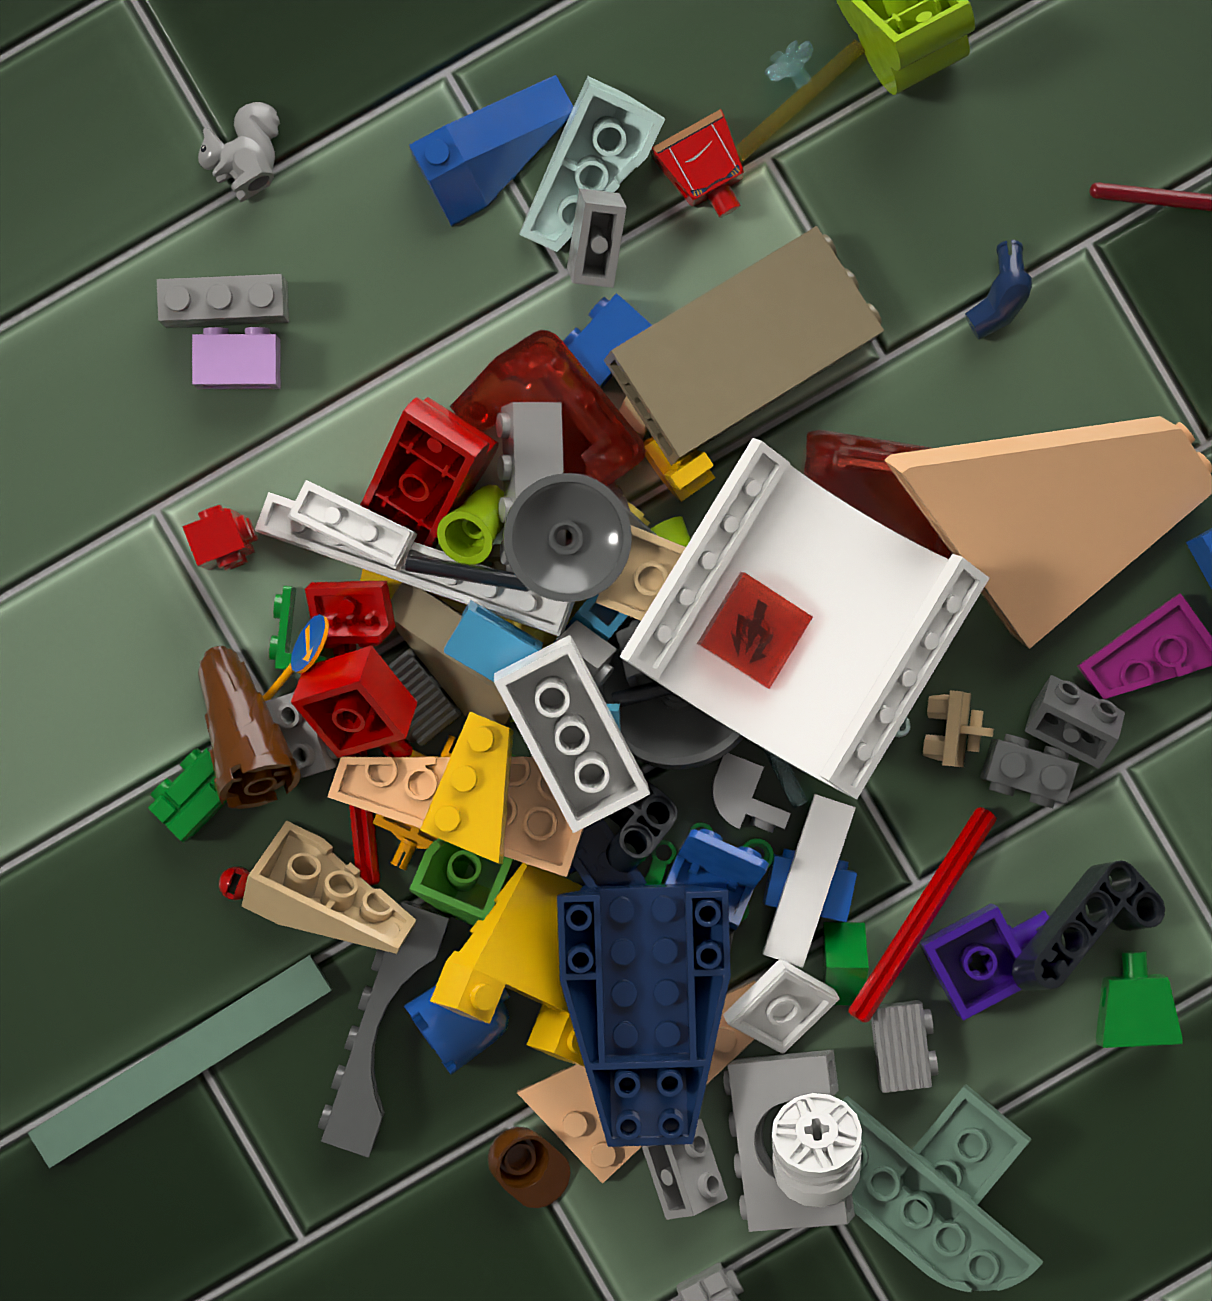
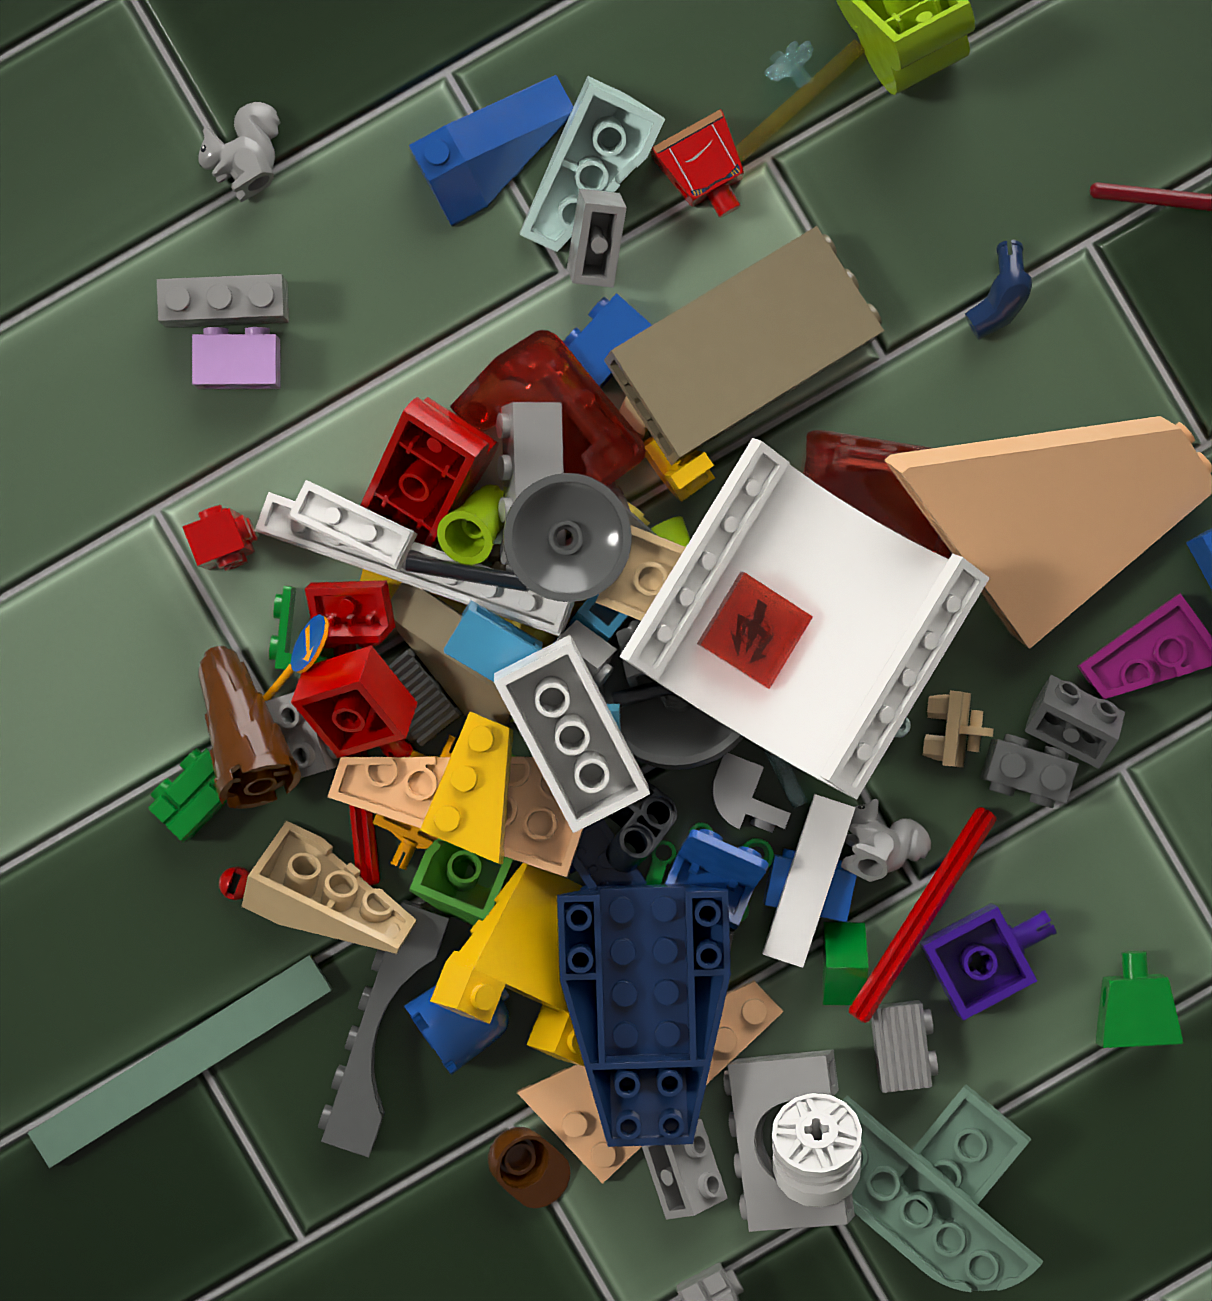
(781, 1006): white tile -> none
(880, 848): none -> light grey animal
(1045, 960): black beam -> none

